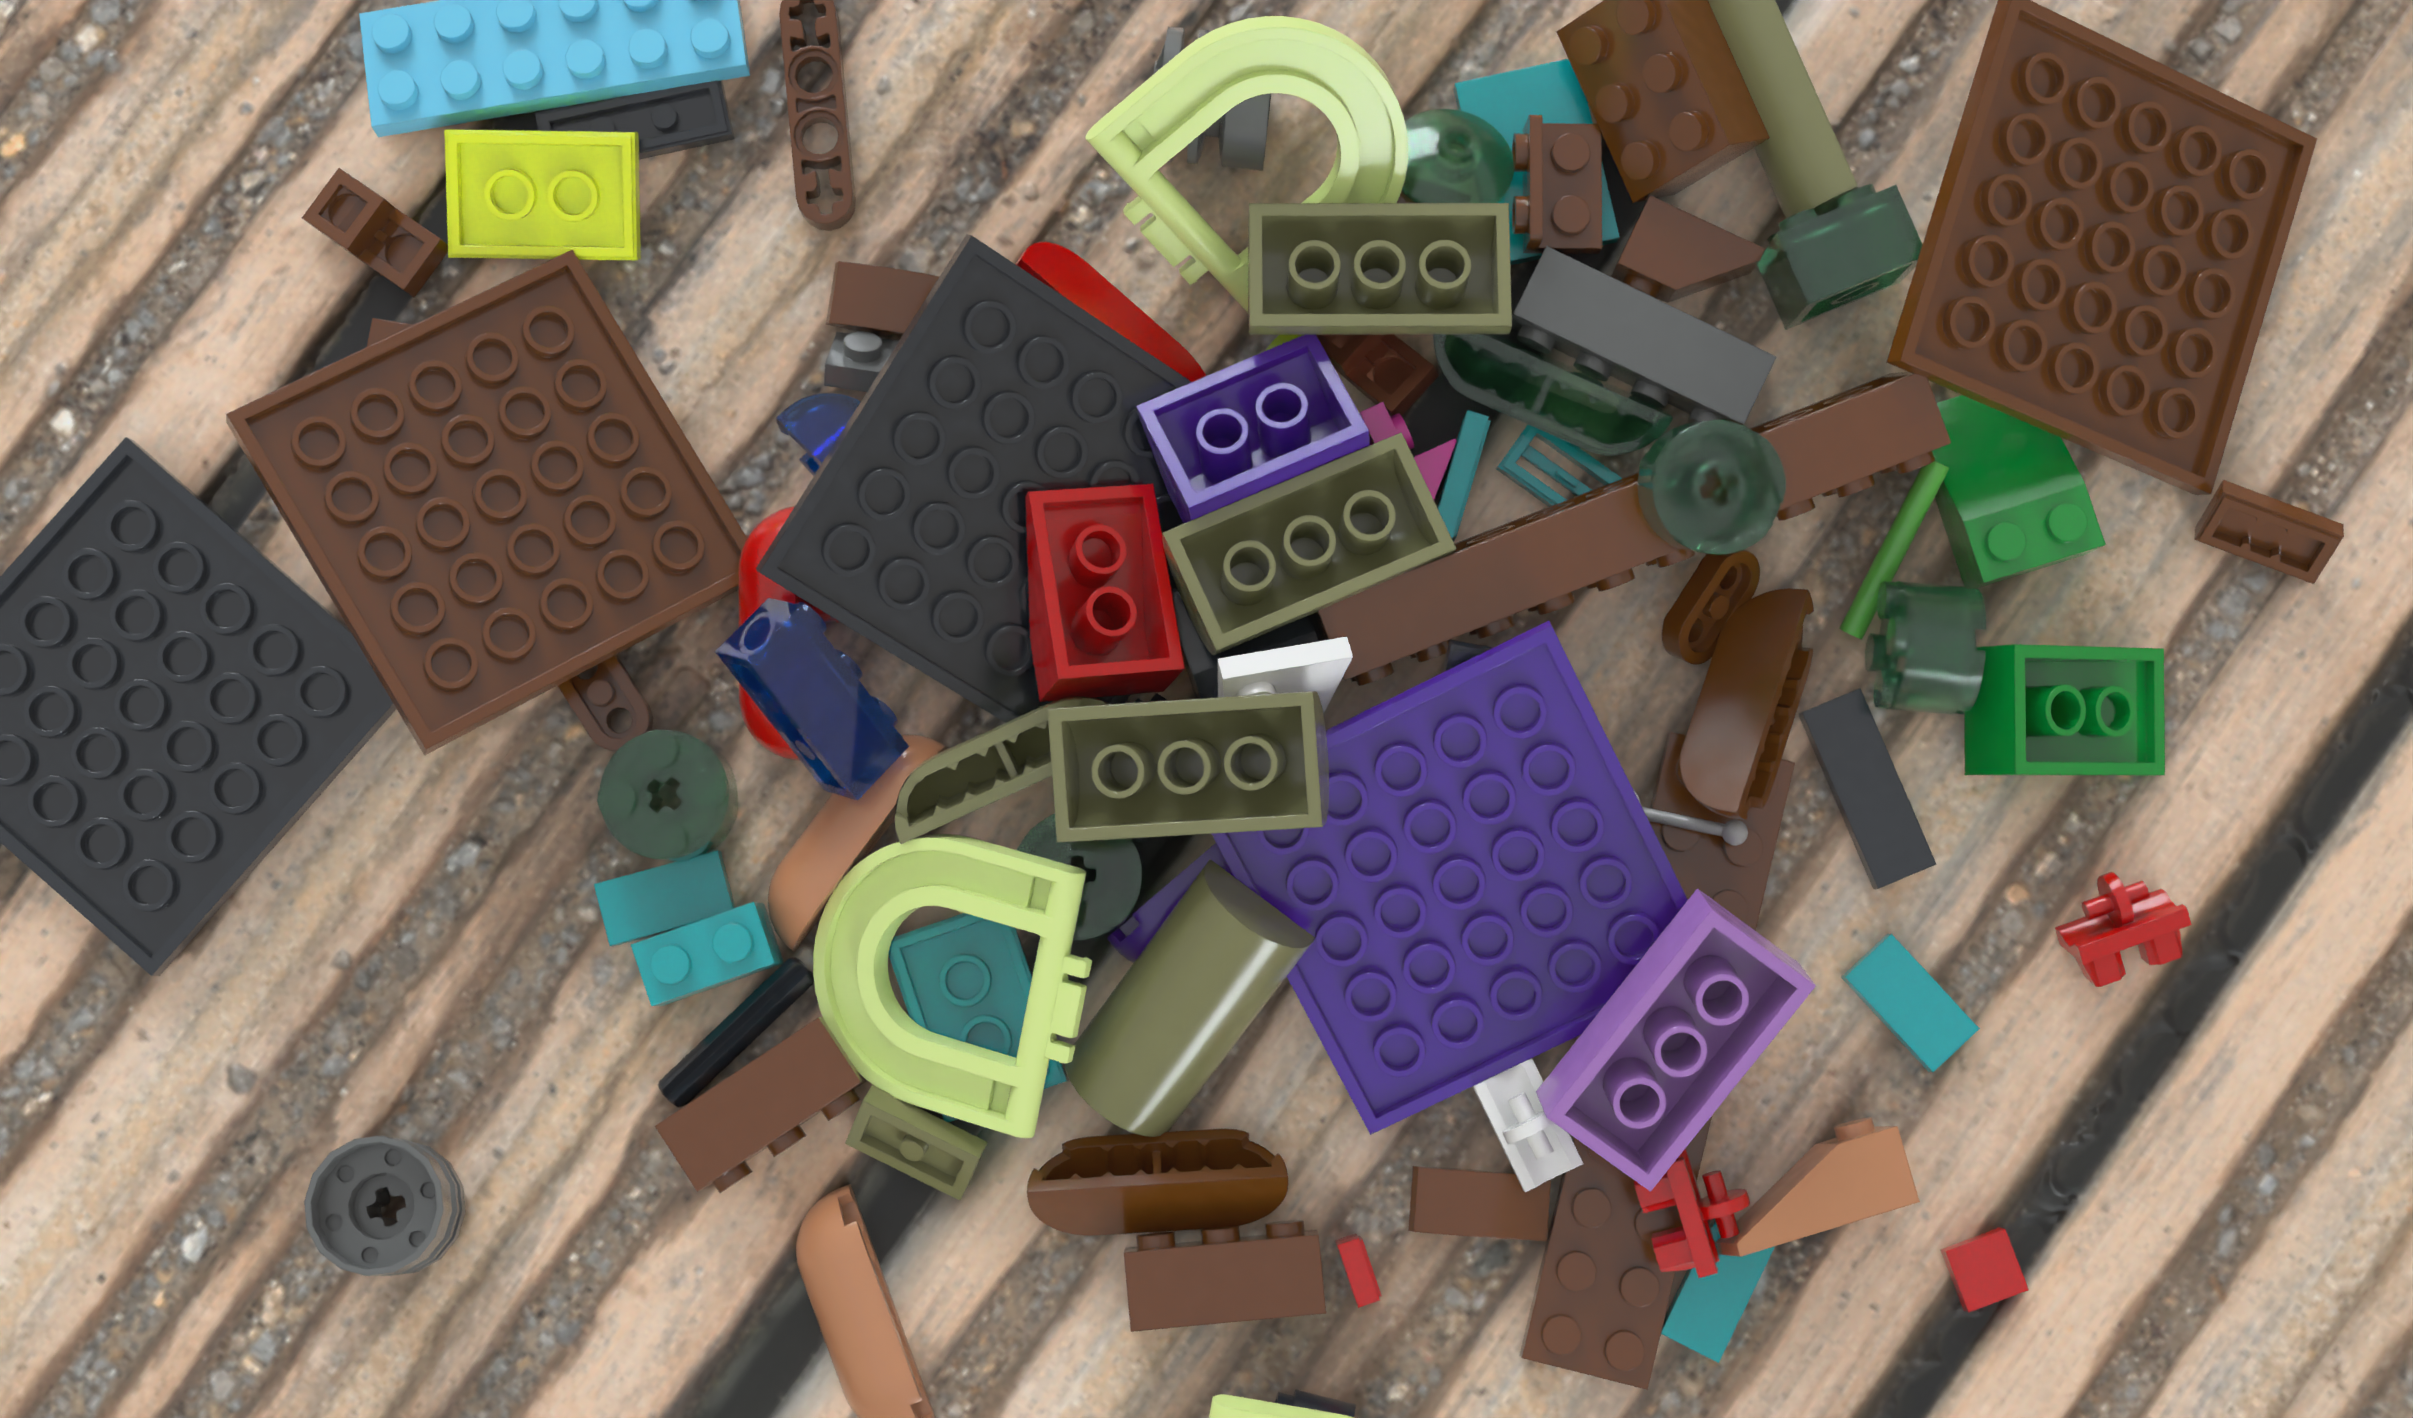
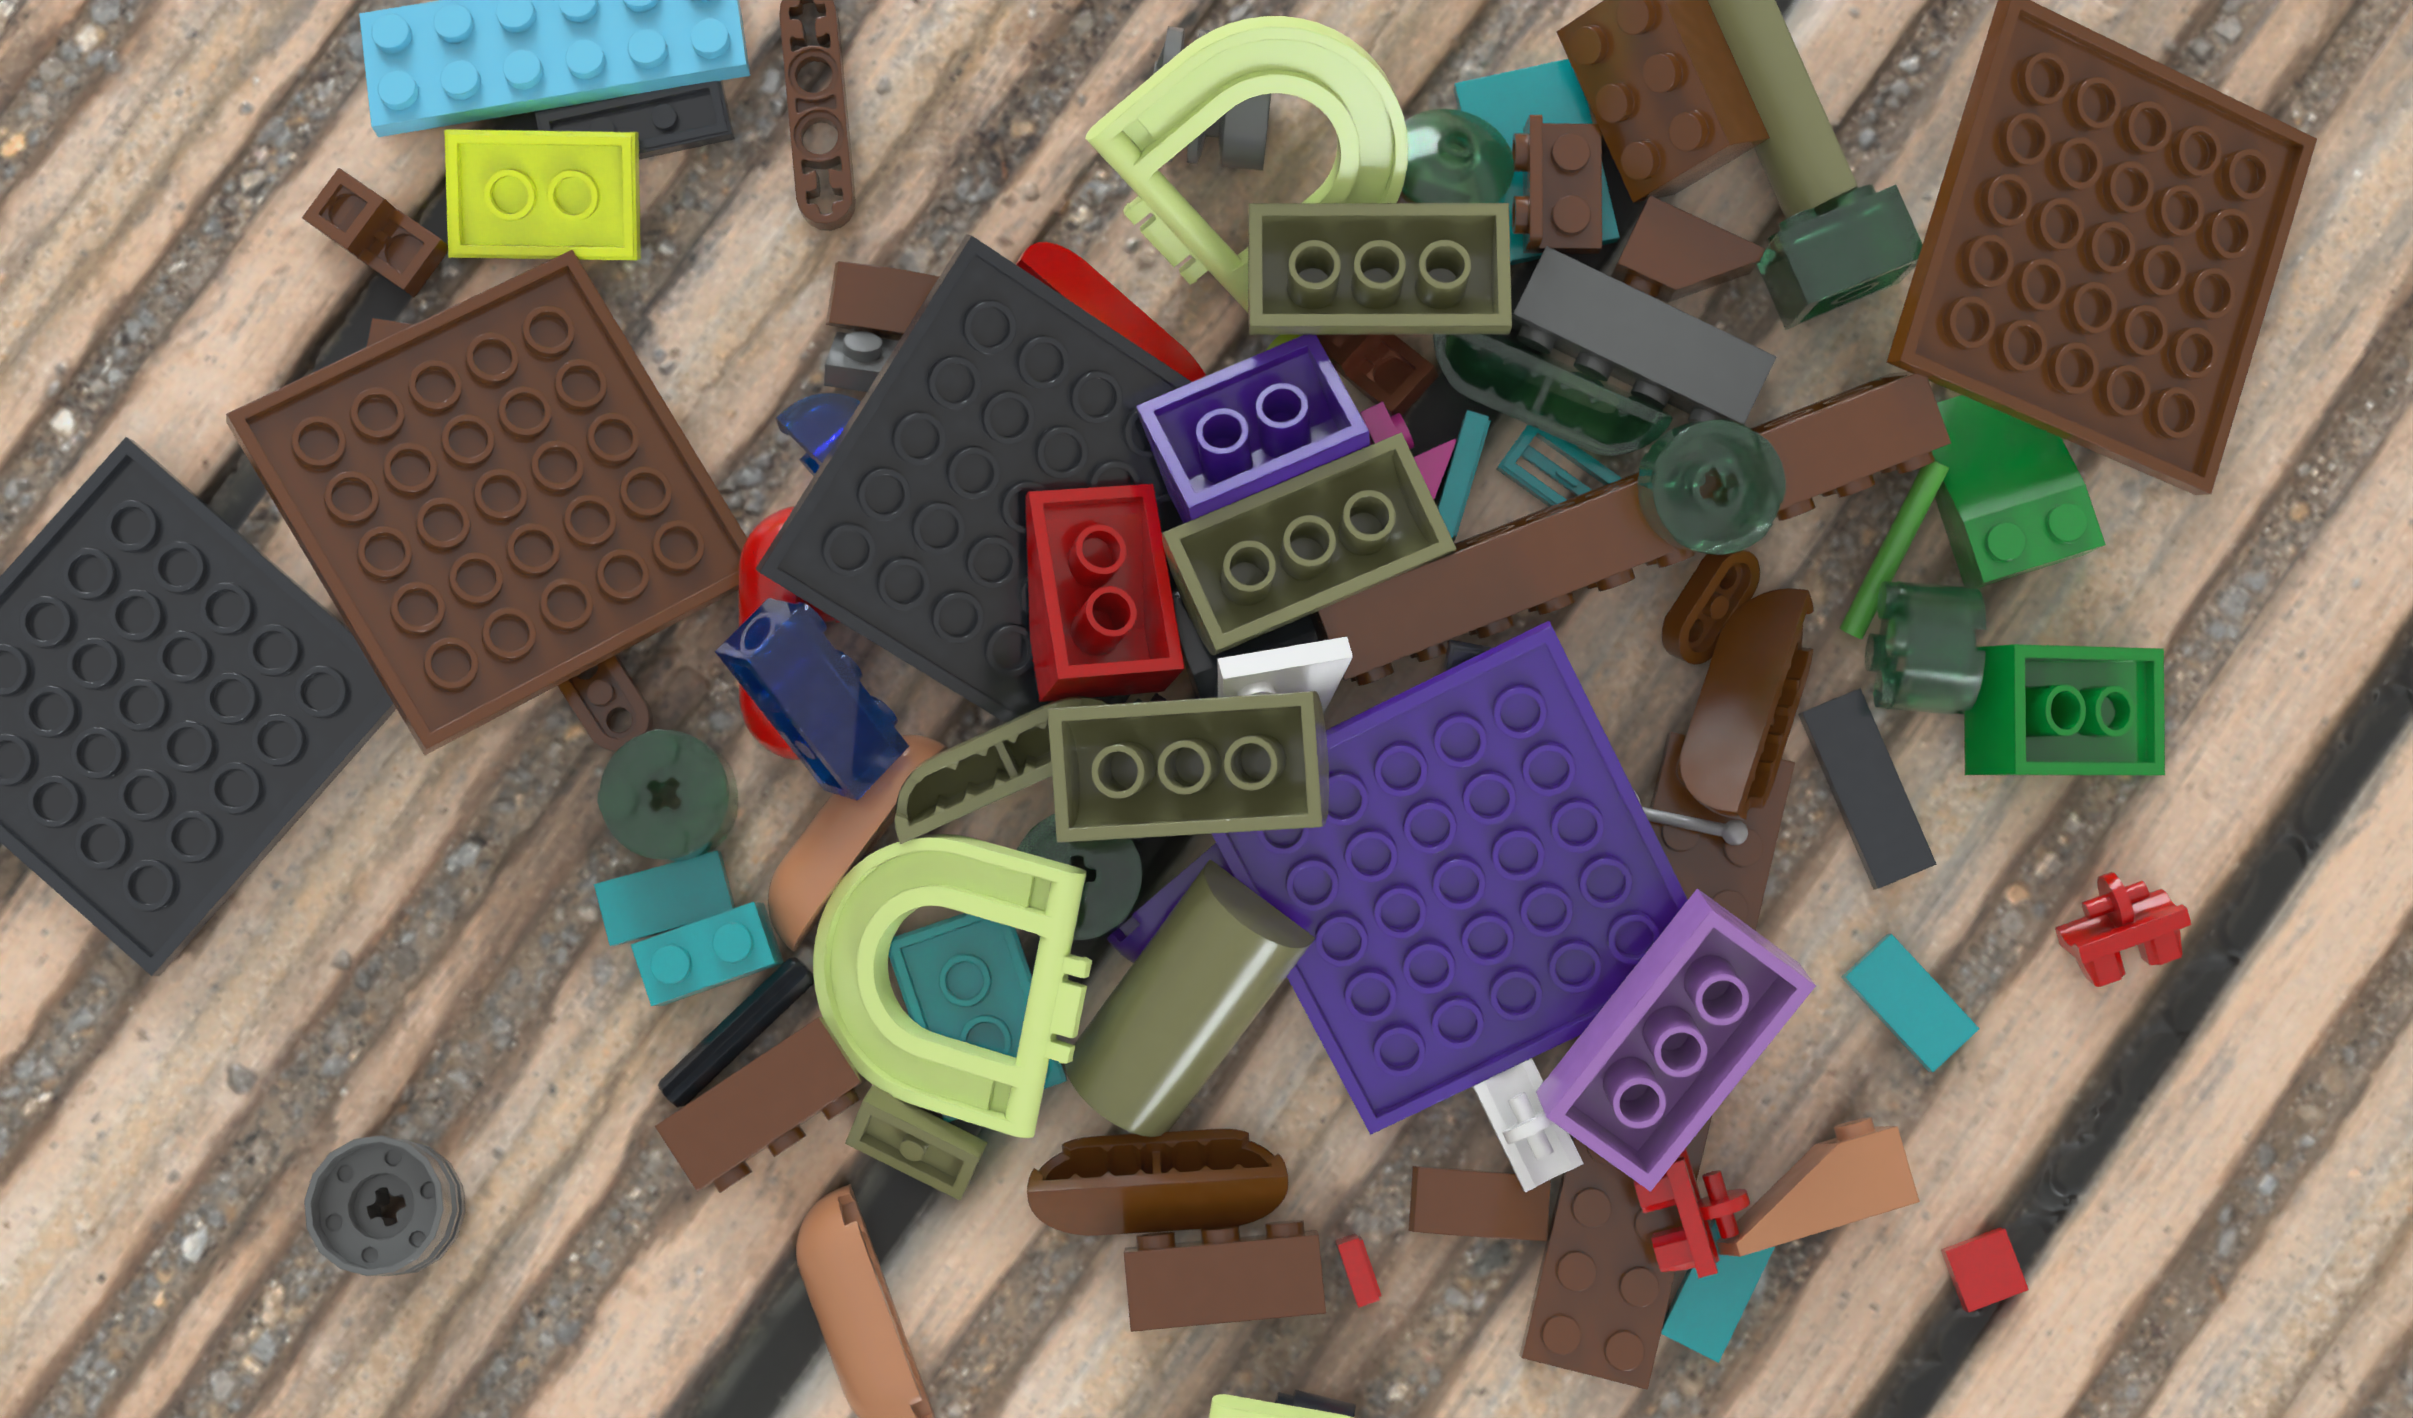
(2269, 532): reddish brown plate -> none

